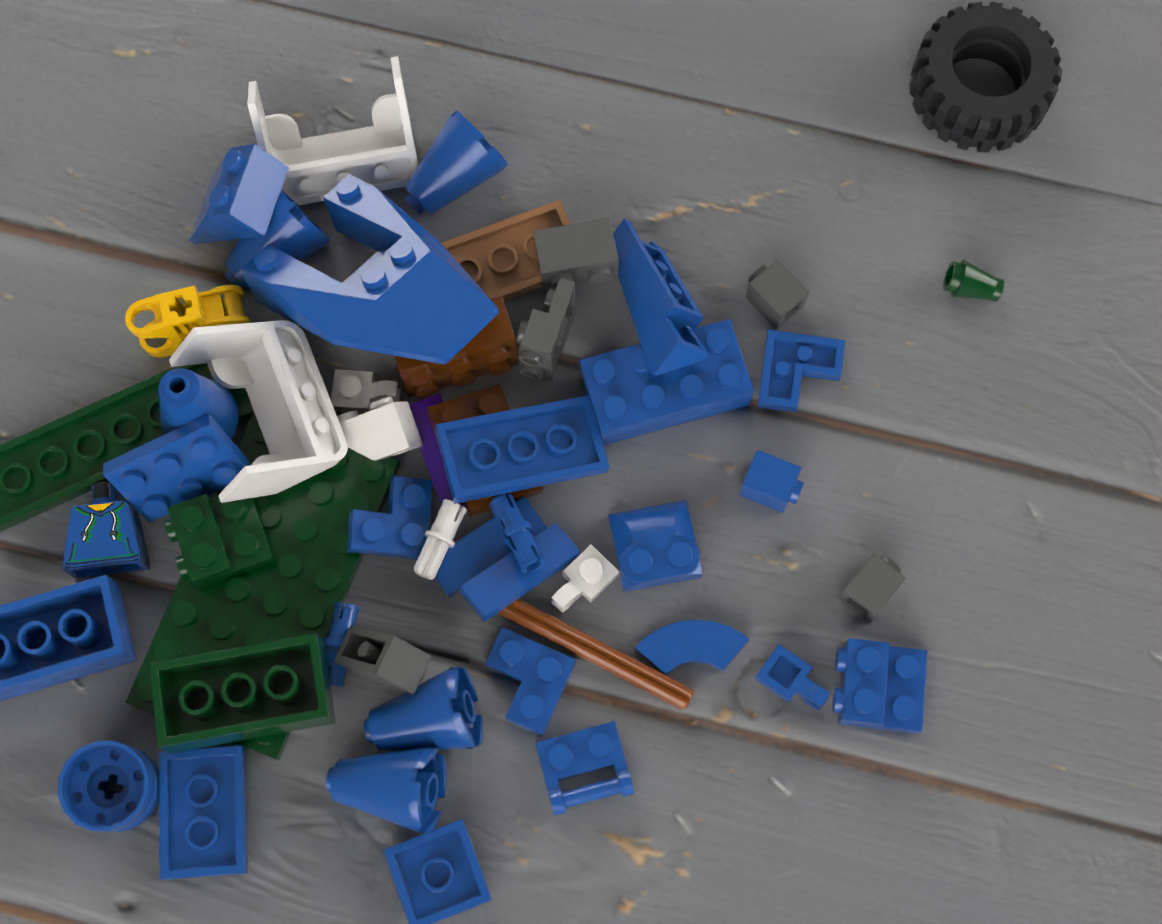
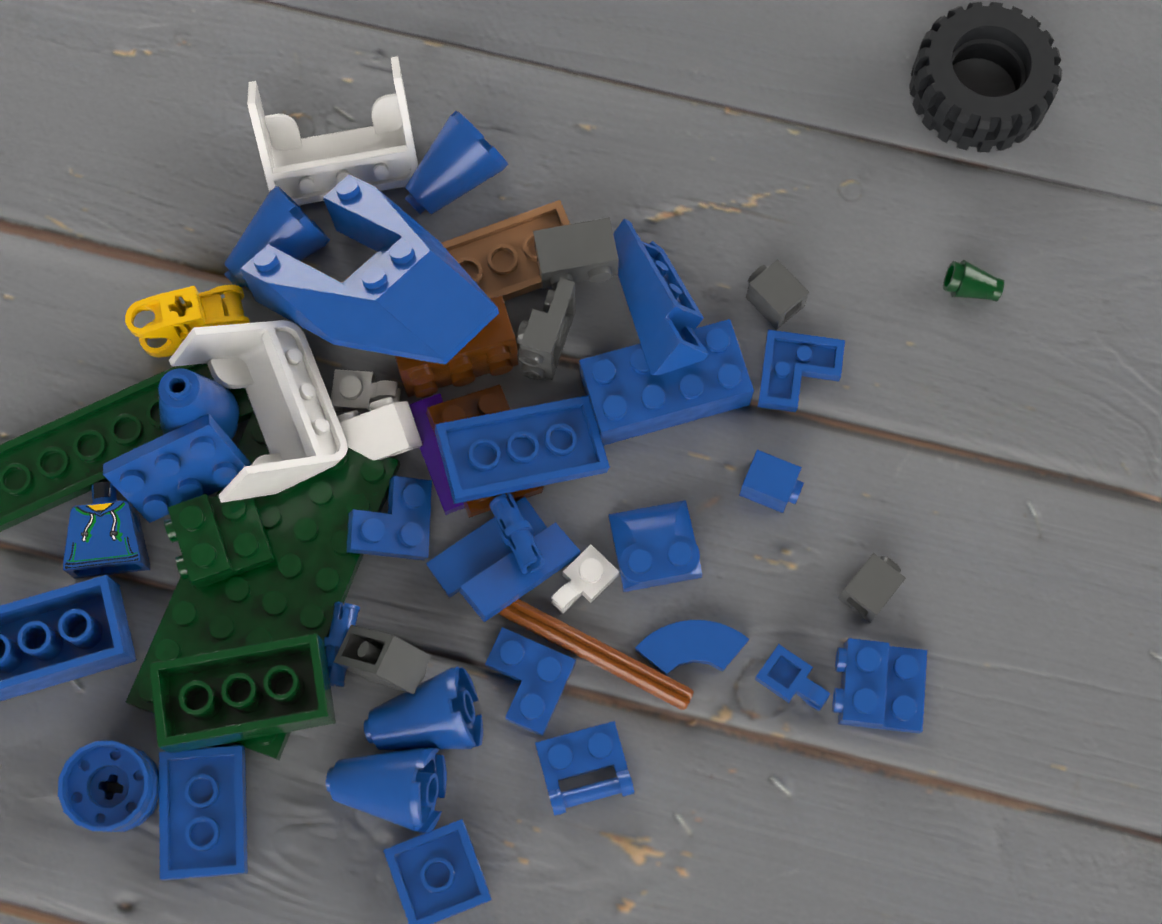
(240, 196): blue slope -> none
(439, 539): white axle -> none

